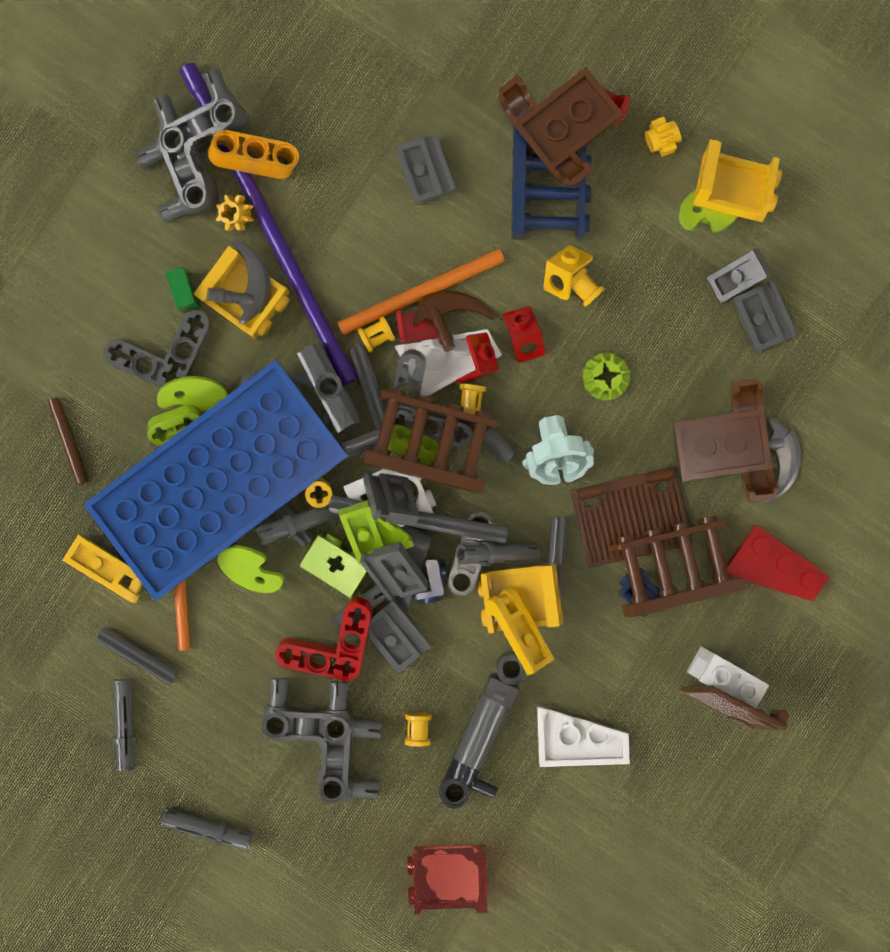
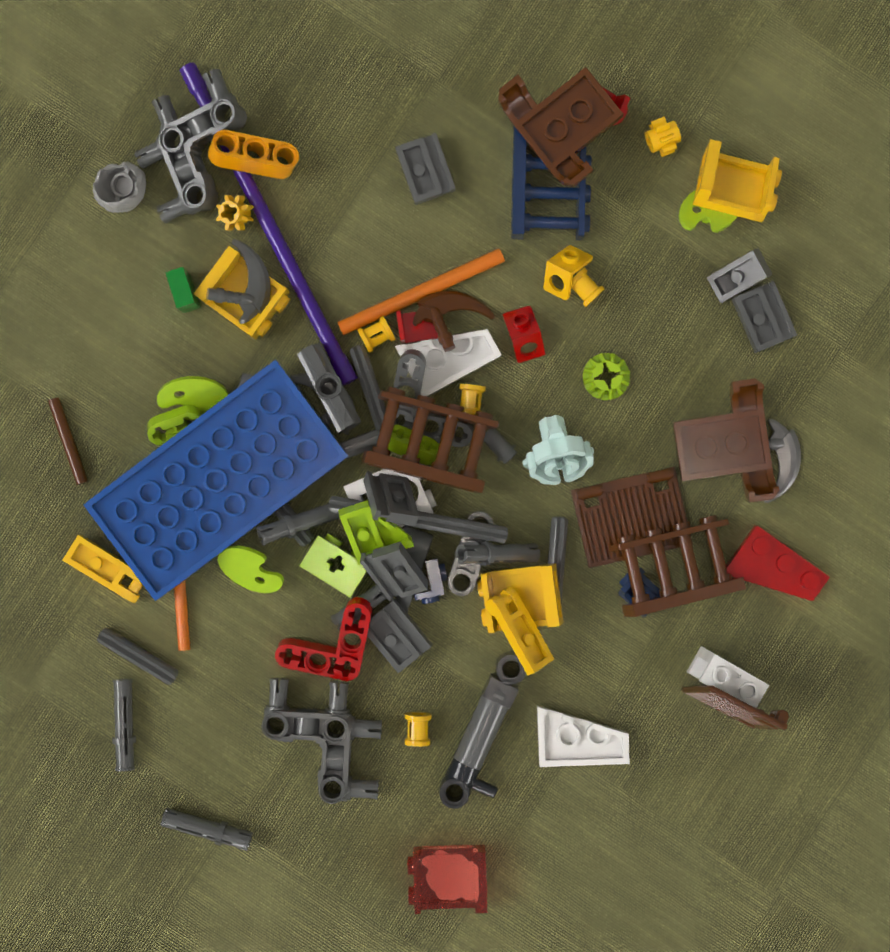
(119, 187): none -> light grey hair
(160, 365): dark grey beam -> none
(311, 498): yellow bush -> none
(482, 356): red bracket -> none

